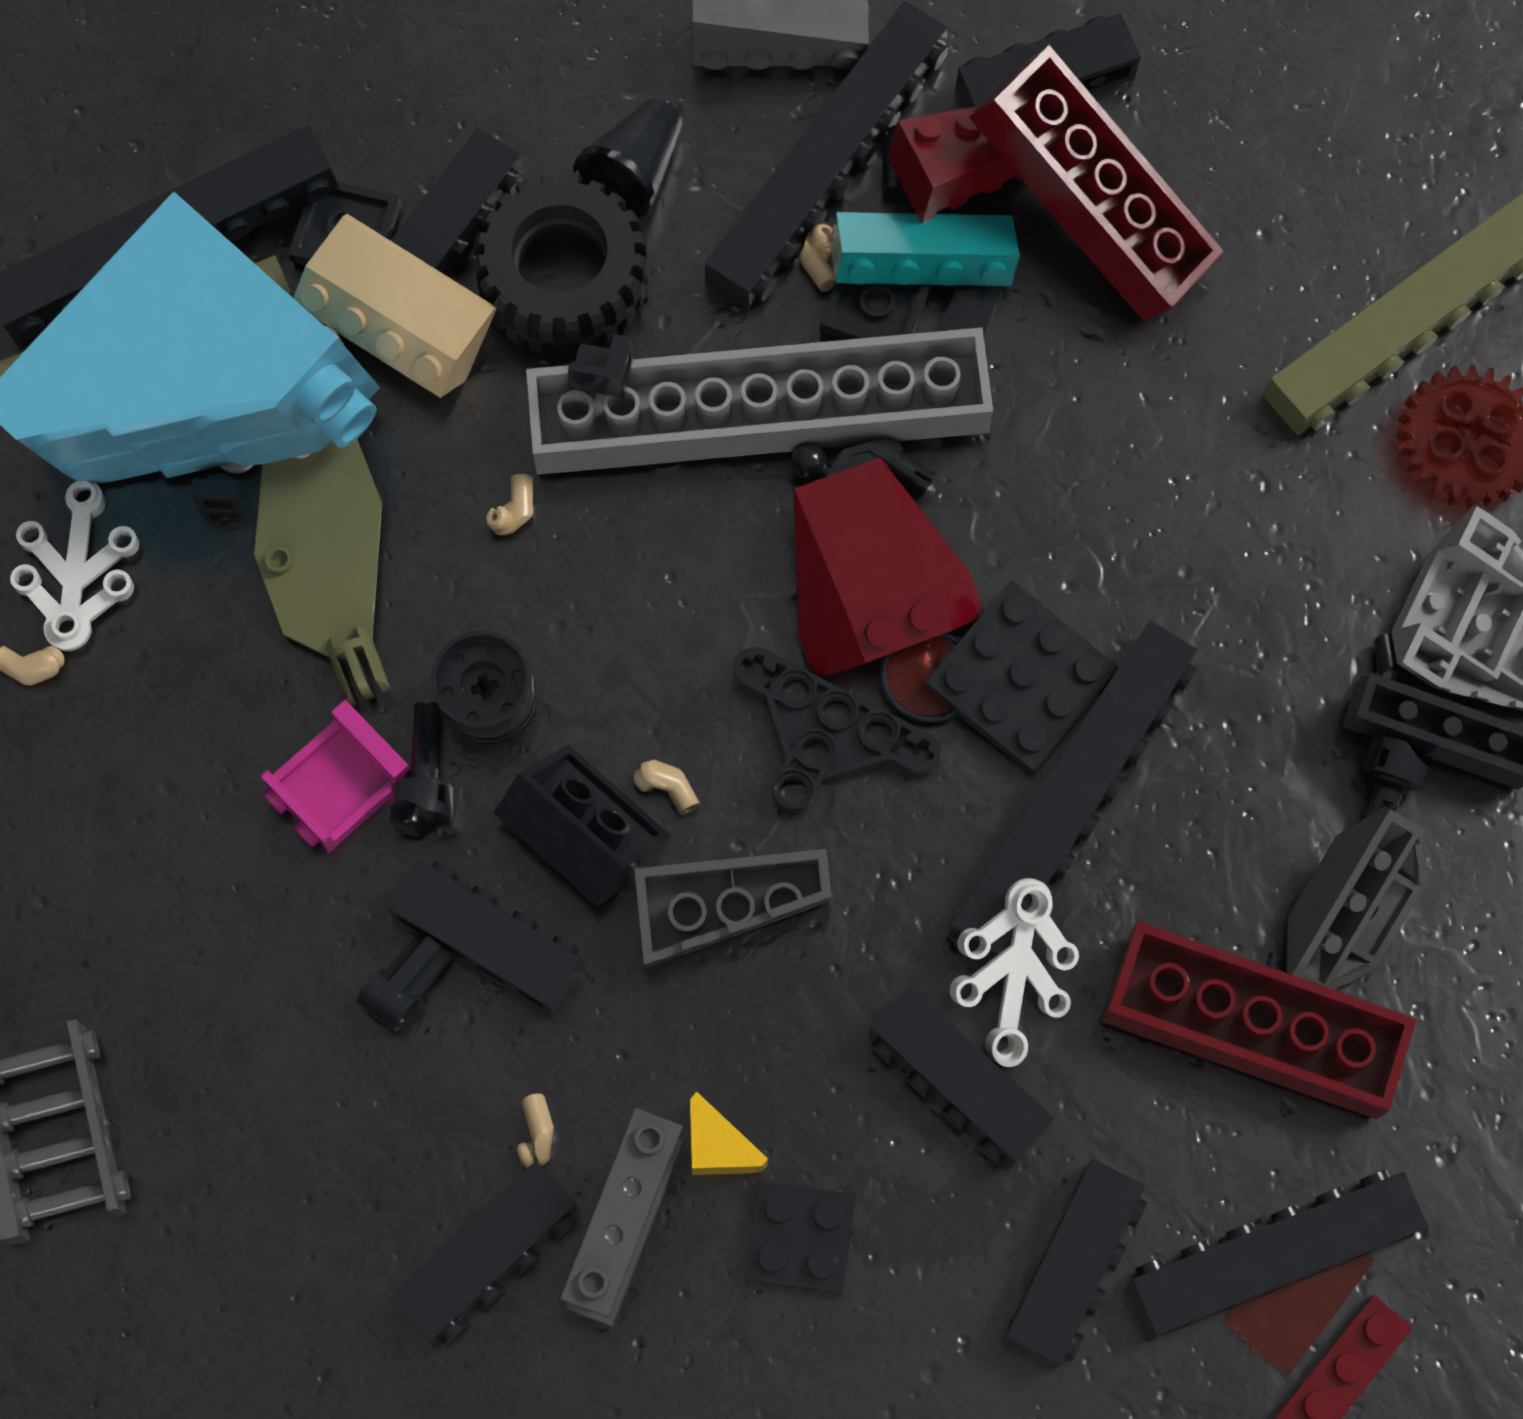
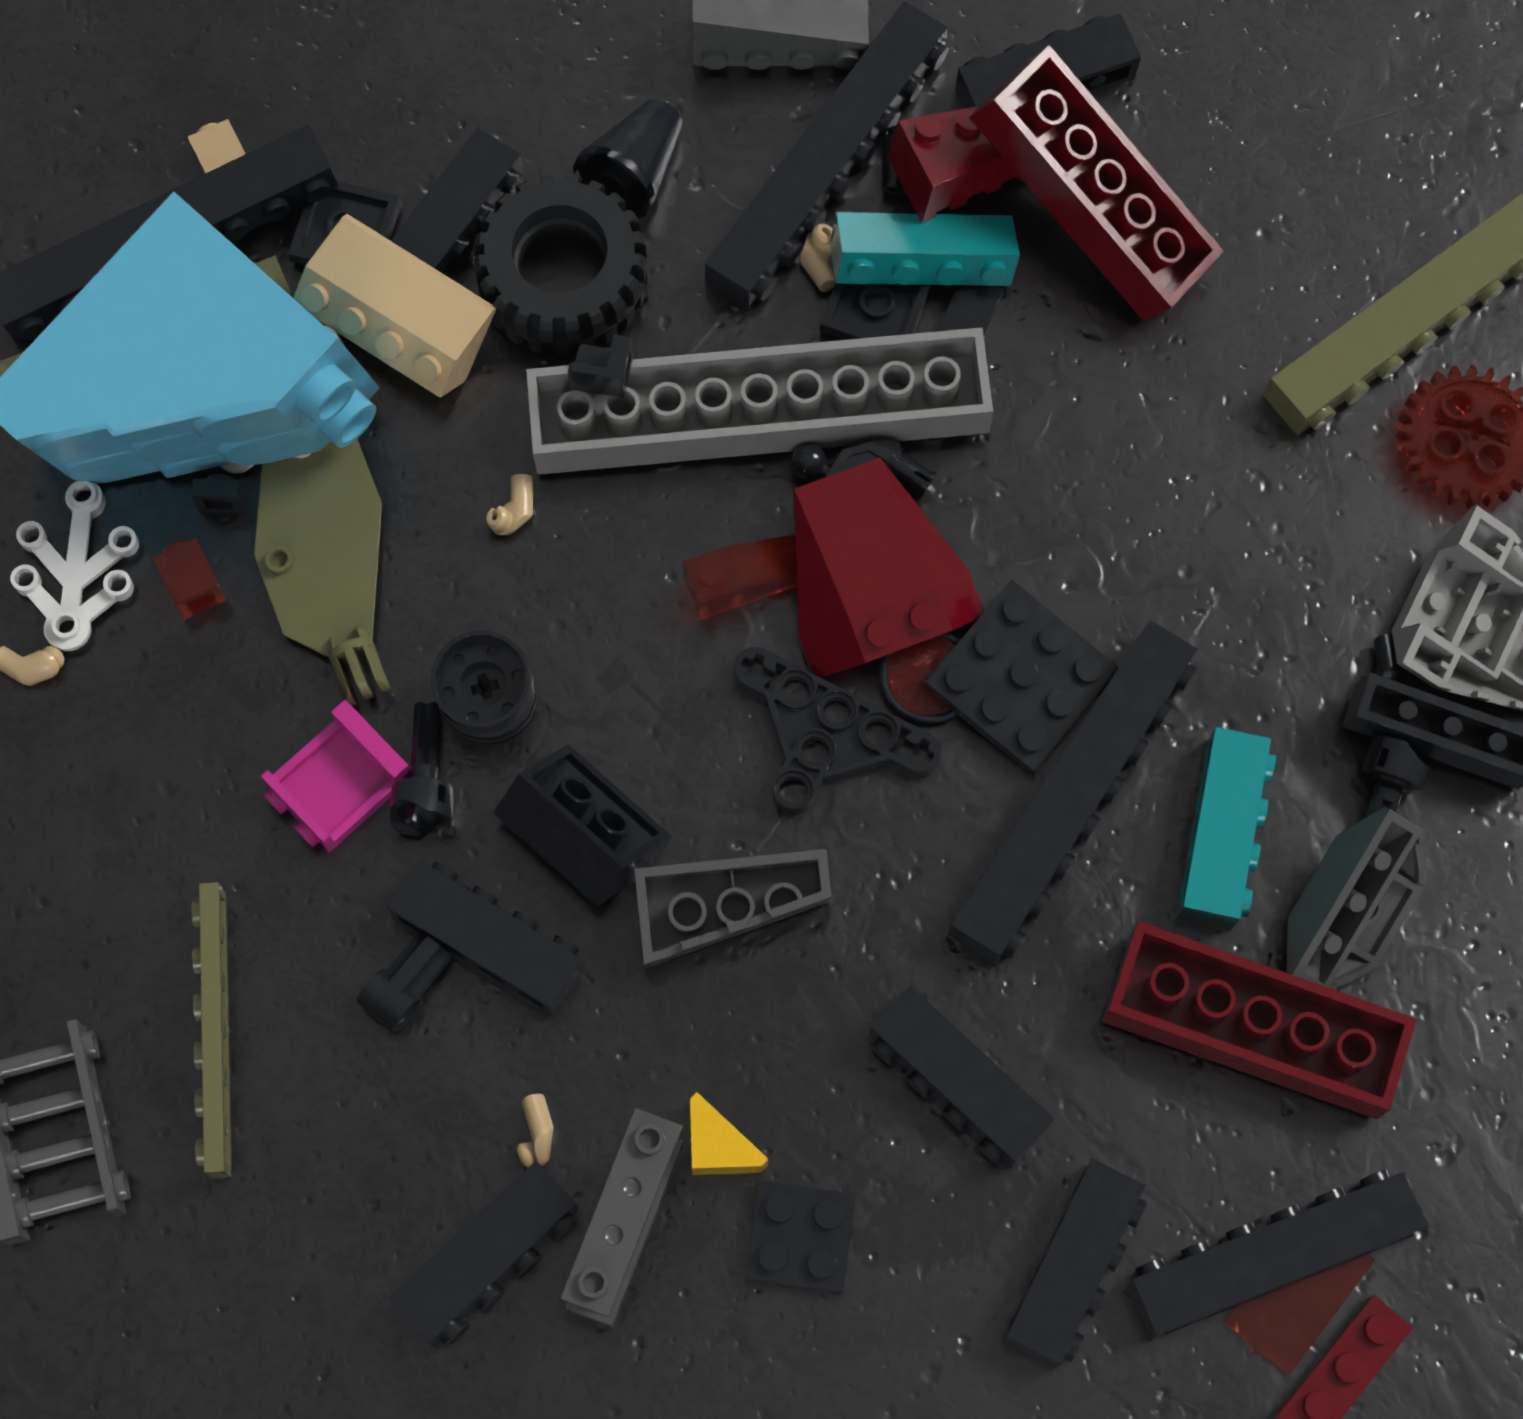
(189, 578): none -> clear red brick
(212, 1052): none -> olive plate
(215, 145): none -> tan brick
(667, 778): tan arm -> none
(740, 574): none -> clear red slope
(1016, 963): white plant -> none
(1225, 828): none -> teal brick

